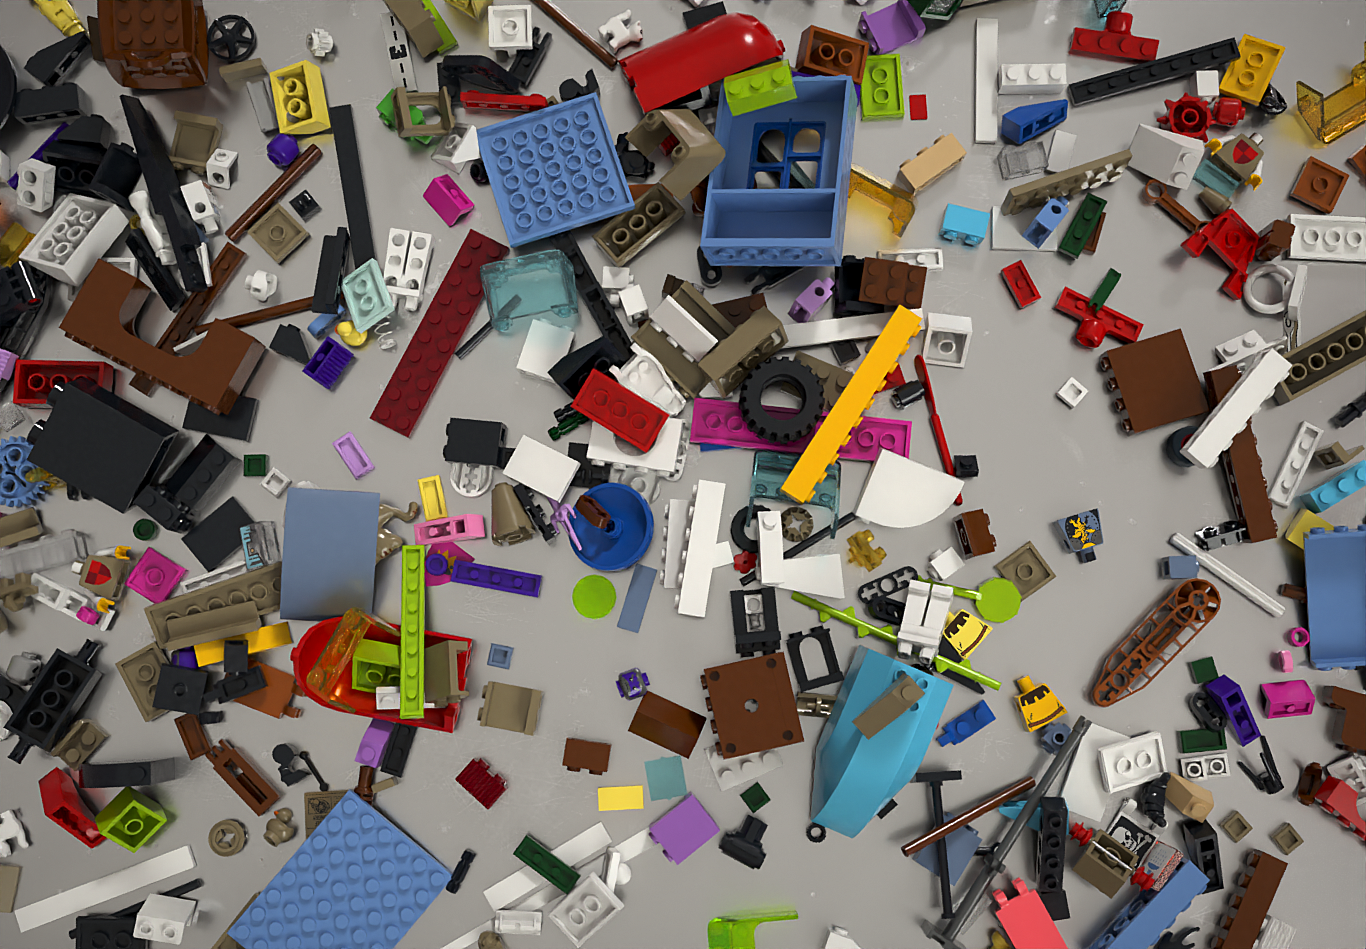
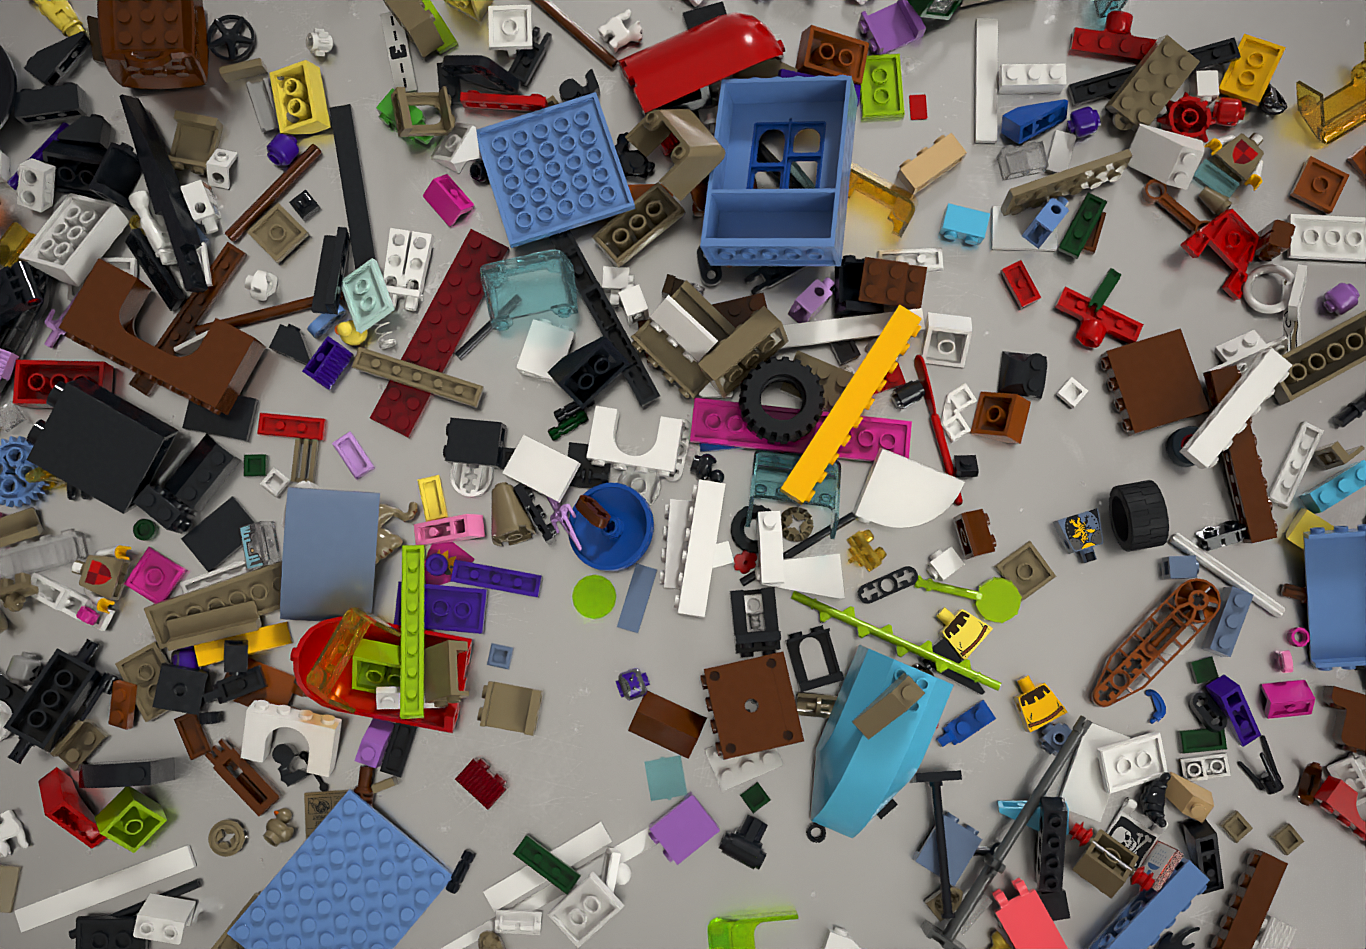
(54, 325): none -> lavender piece
(104, 685): none -> black plant
(122, 704): none -> dark orange plate
(291, 426): none -> red tile
(296, 458): none -> dark tan tile
(319, 730): none -> white arch
(417, 377): none -> dark tan tile
(451, 608): none -> dark purple plate
(586, 755): reddish brown brick -> none
(620, 410): red plate -> none
(620, 798): light yellow tile -> none
(648, 379): white animal -> none
(703, 466): none -> black animal
(759, 87): lime slope -> none
(887, 609): black plate -> none
(926, 638): white hips -> none
(935, 904): none -> dark tan rock
(951, 419): none -> white tile
(968, 816): reddish brown piece -> none
(1001, 417): none -> dark orange slope
(1022, 374): none -> black slope
(1084, 122): none -> dark purple head
(1139, 515): none -> black tyre
(1151, 84): none -> dark tan piece
(1159, 705): none -> blue piece
(1228, 622): none -> sand blue brick
(1341, 298): none -> medium lavender head

